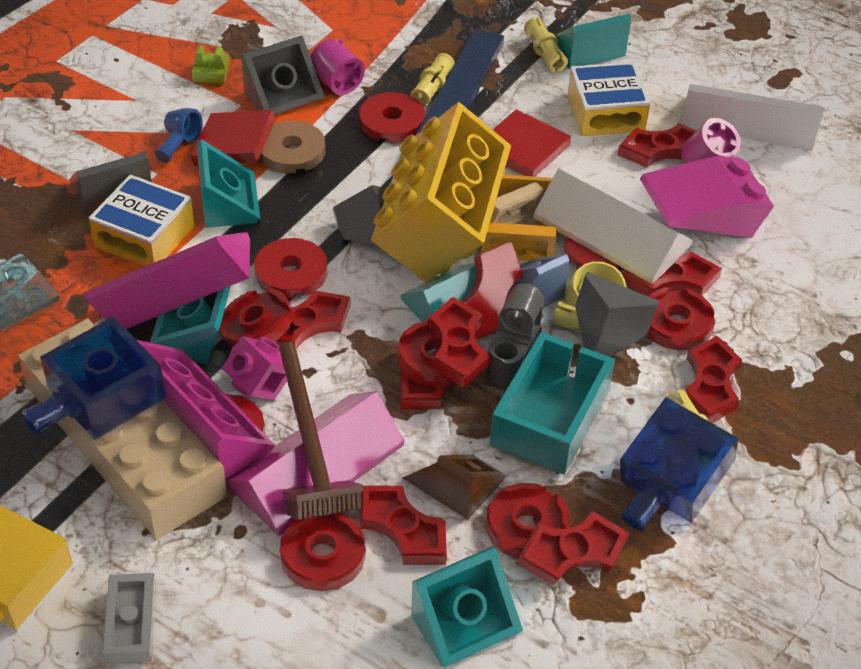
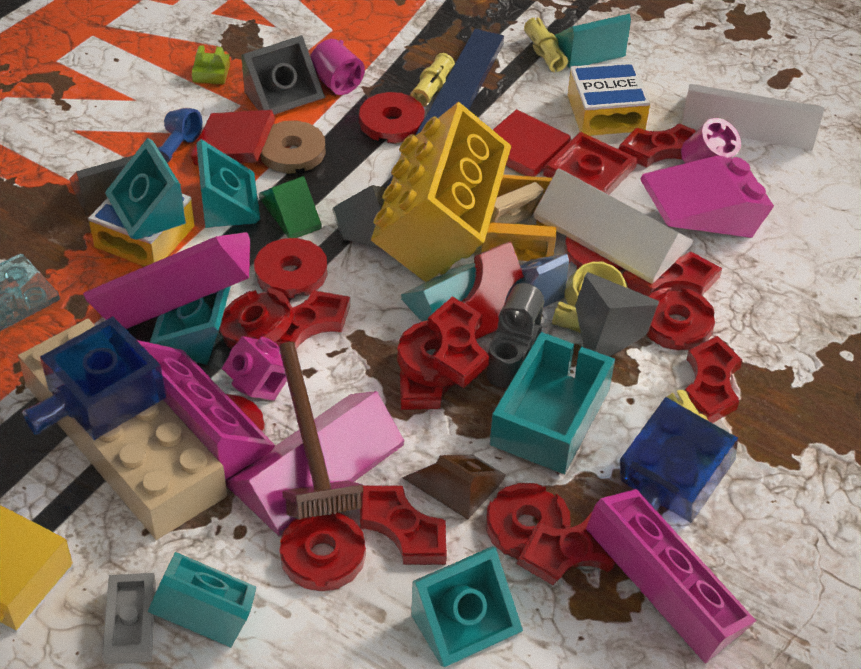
(147, 194): none -> teal slope
(203, 599): none -> teal slope
(292, 207): none -> green slope
(592, 163): none -> red tile
(668, 573): none -> dark pink slope

